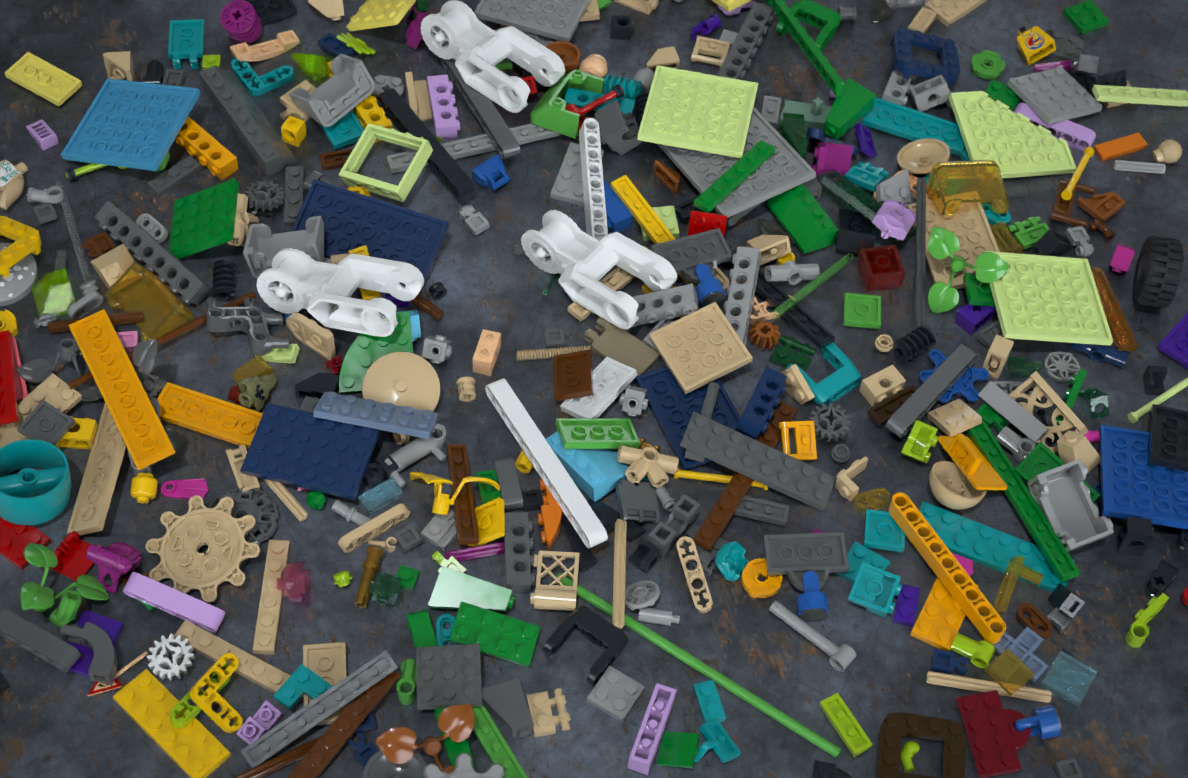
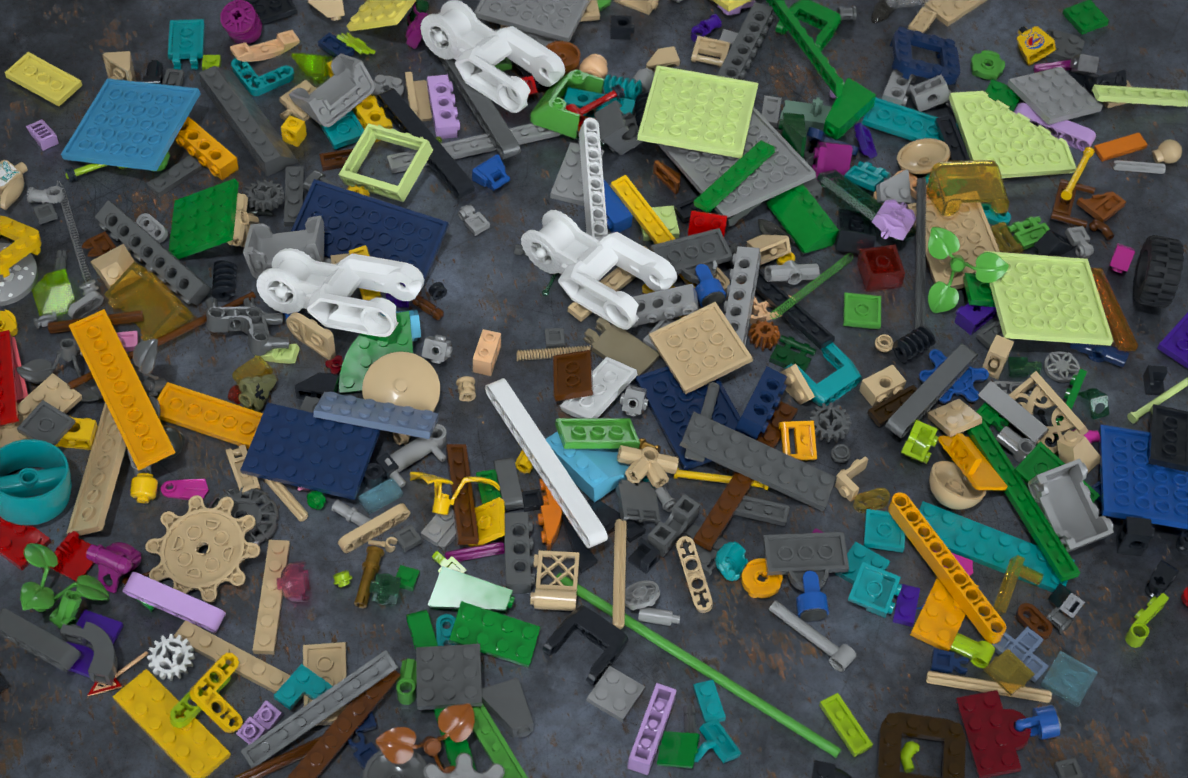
(541, 713): tan plate -> none
(950, 135): none -> black plate

